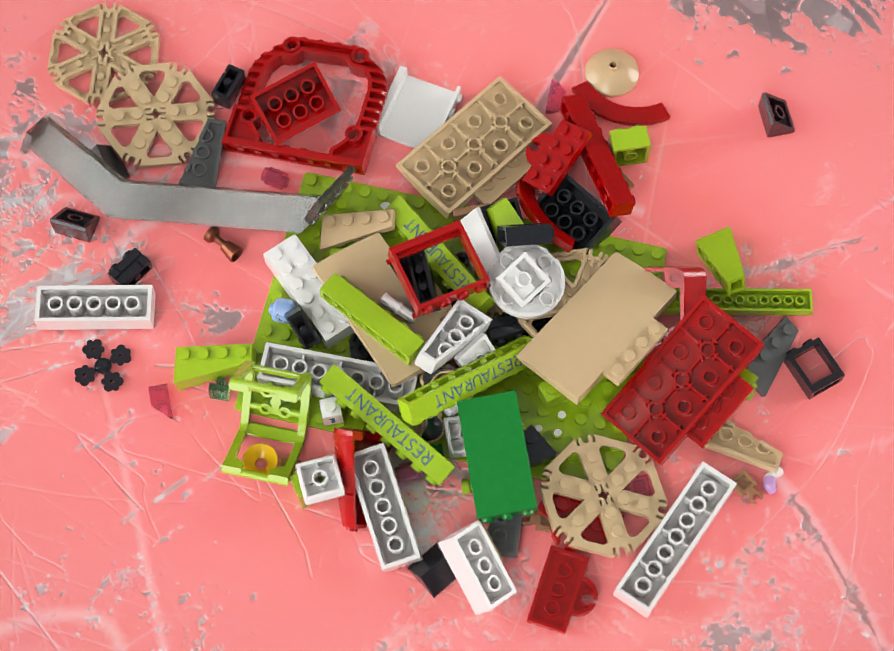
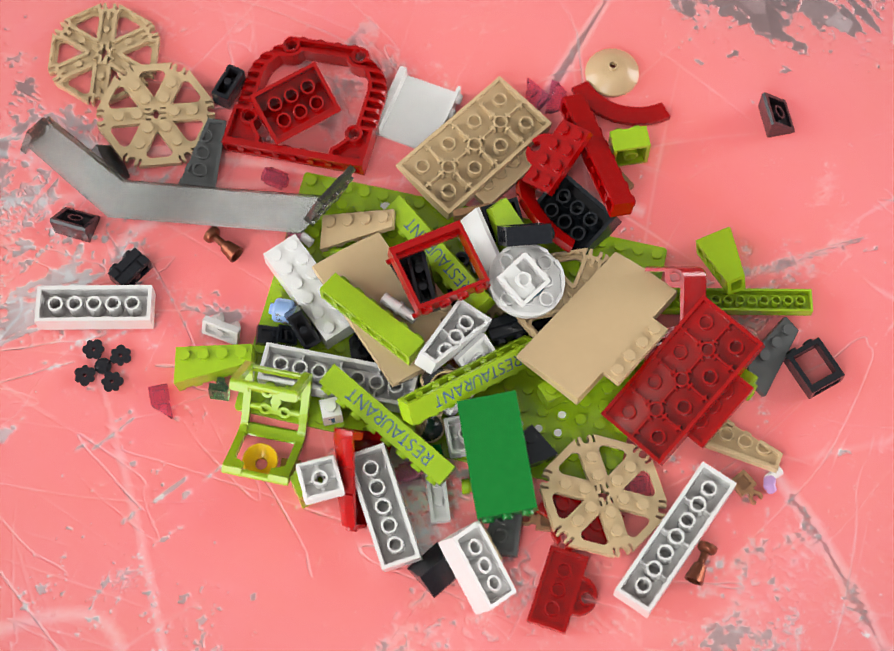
(217, 328): none -> white tile
(278, 335): none -> black slope
(303, 237): none -> white arm
(438, 503): none -> white plate
(536, 95): none -> clear pink tile
(698, 569): none -> copper piece

